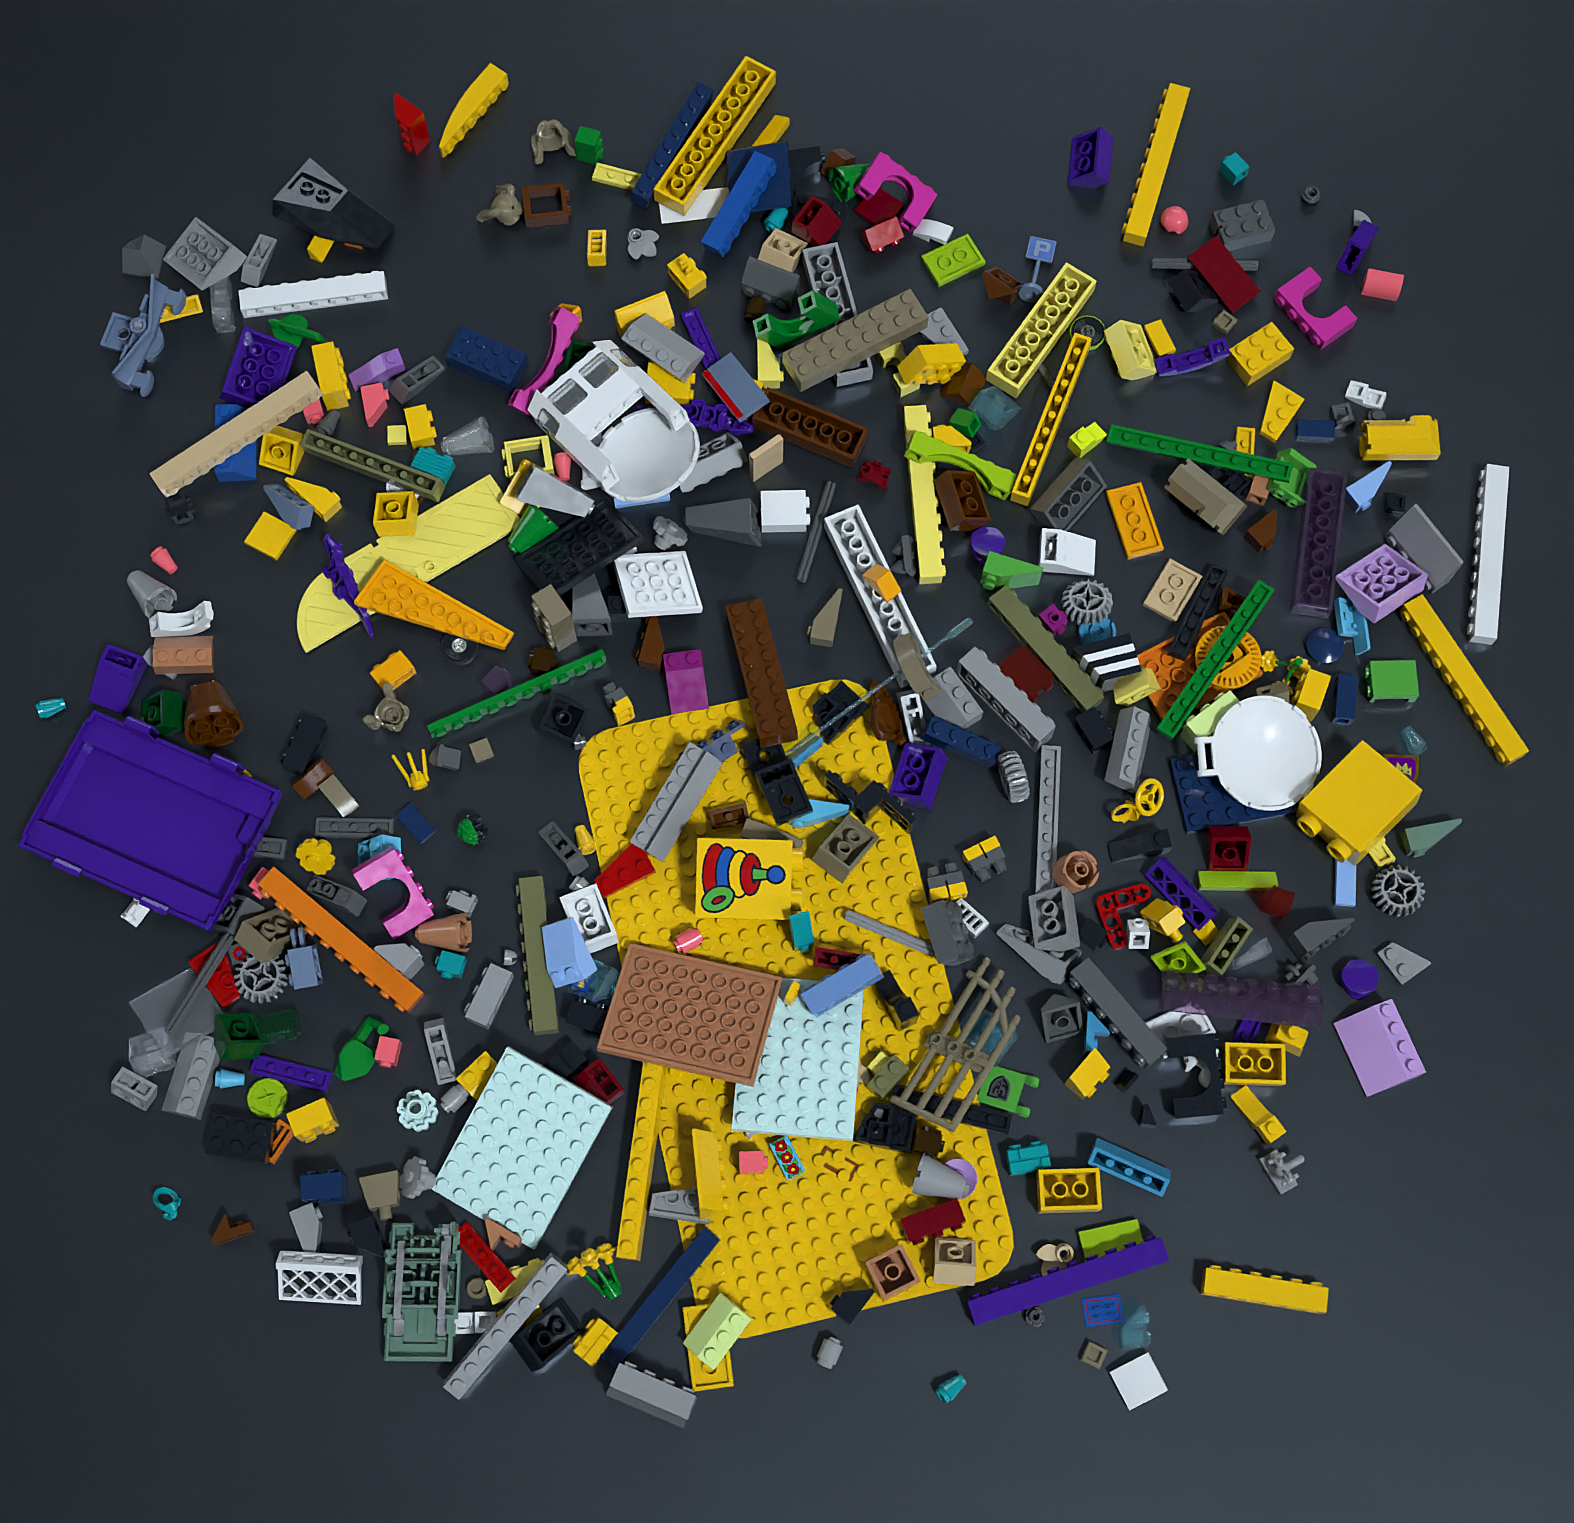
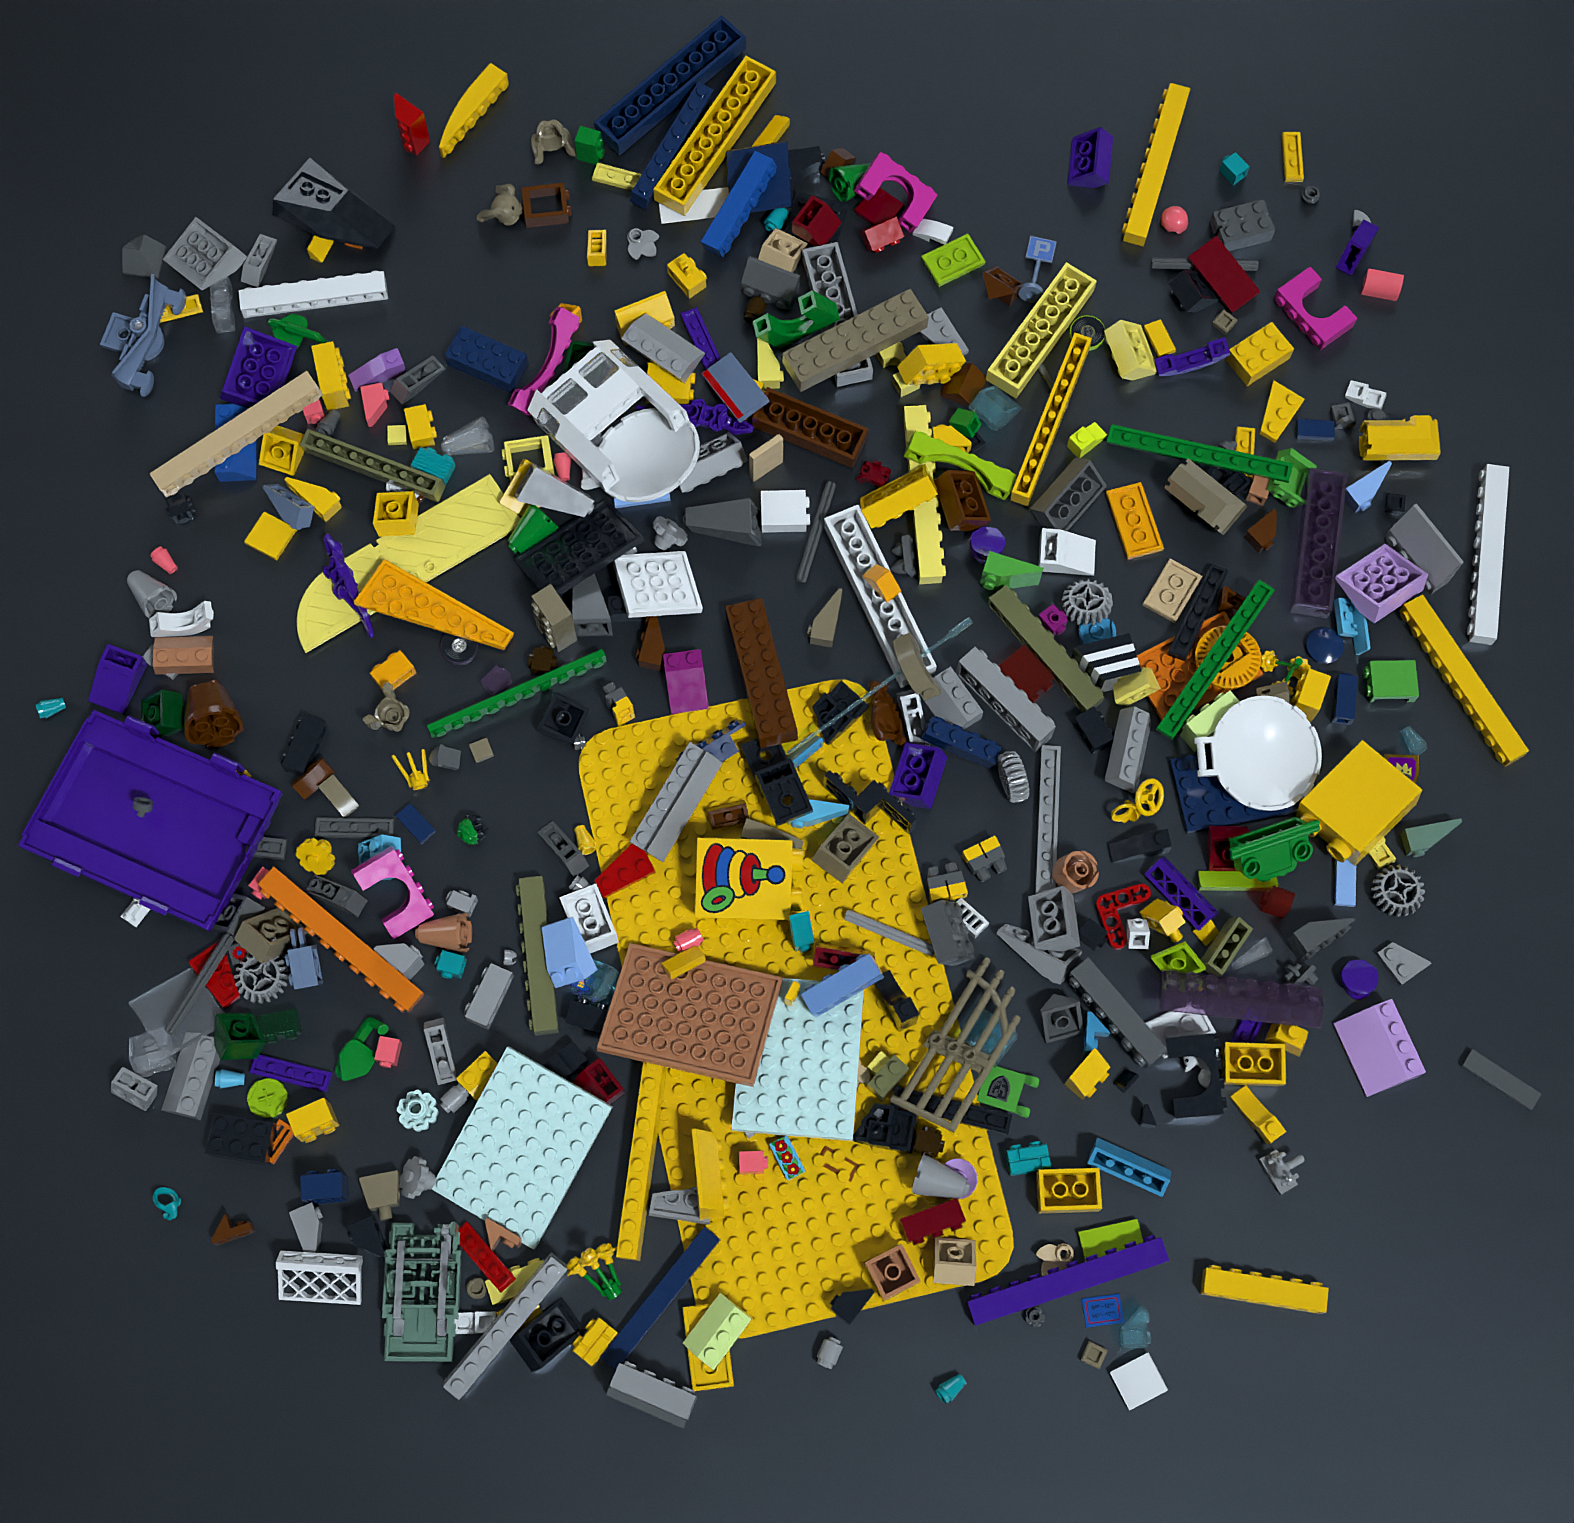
(142, 805): none -> dark grey tile
(670, 85): none -> dark blue brick
(683, 962): none -> yellow slope
(898, 496): none -> yellow slope
(1273, 849): none -> green brick
(1292, 157): none -> yellow tile
(1501, 1080): none -> dark grey tile

